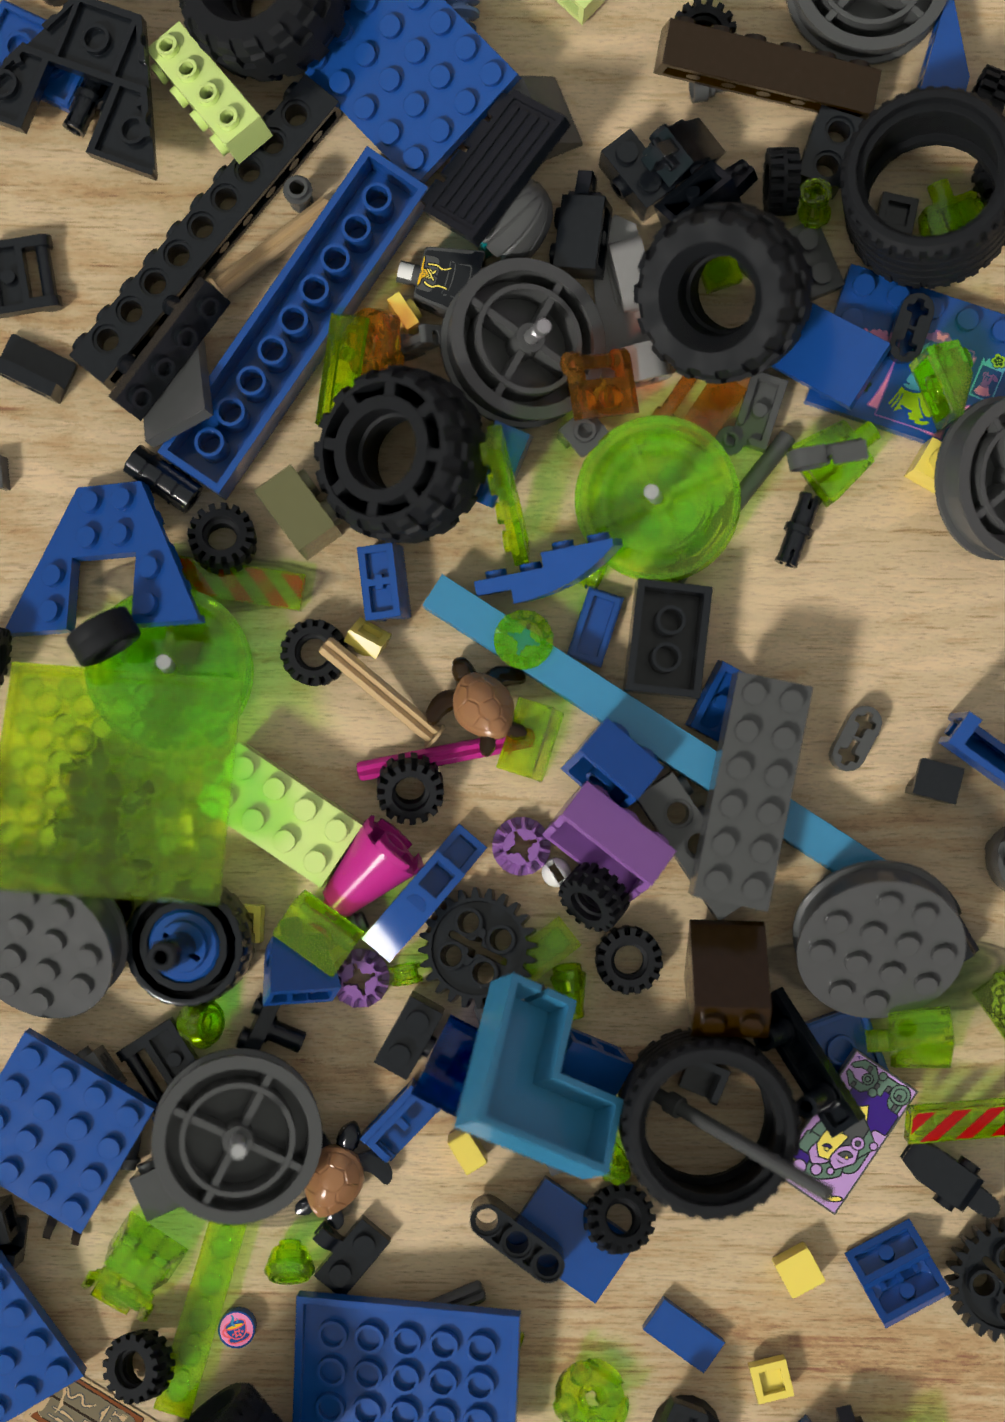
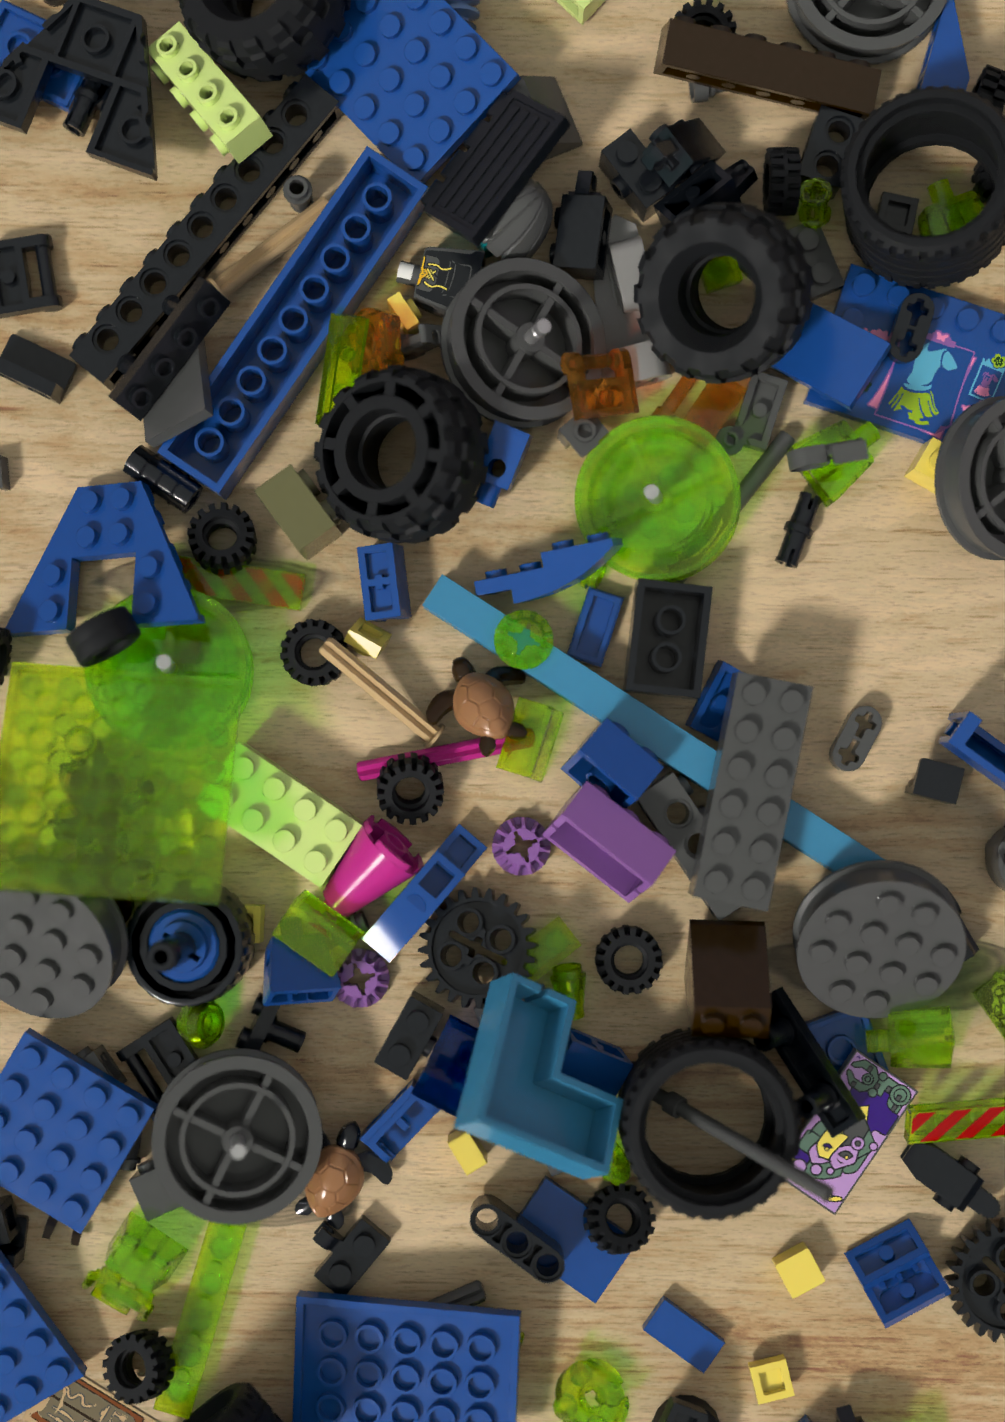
(237, 1327): tile -> none
(289, 1263): clear neon green cone -> none
(405, 973): clear neon green bush -> none
(502, 483): clear neon green plate -> none
(548, 875): white hinge -> none
(594, 897): black tyre -> none
(705, 1080): black panel -> none
(944, 380): clear neon green slope -> none

